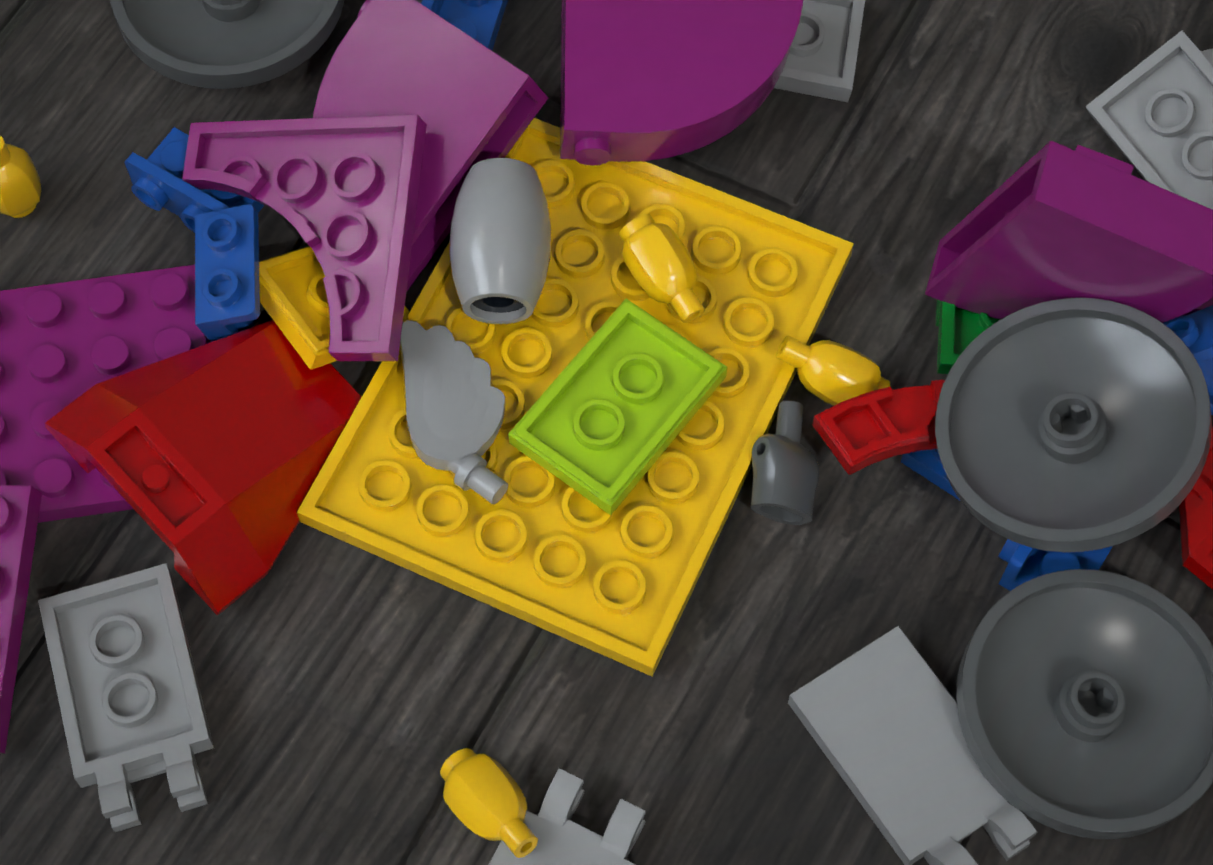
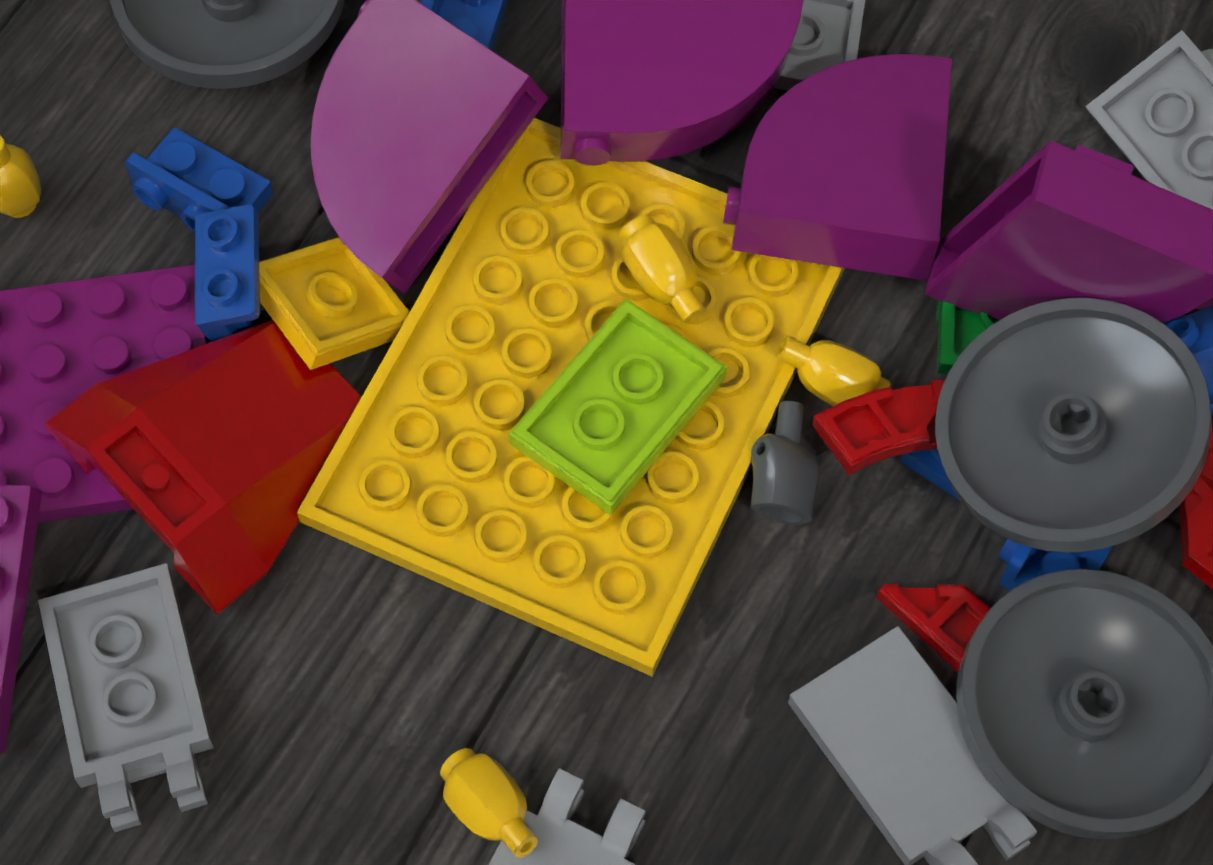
(348, 195): magenta plate -> none
(451, 407): light grey animal -> none
(500, 241): light grey piece -> none
(850, 168): none -> magenta brick
(938, 616): none -> red tile

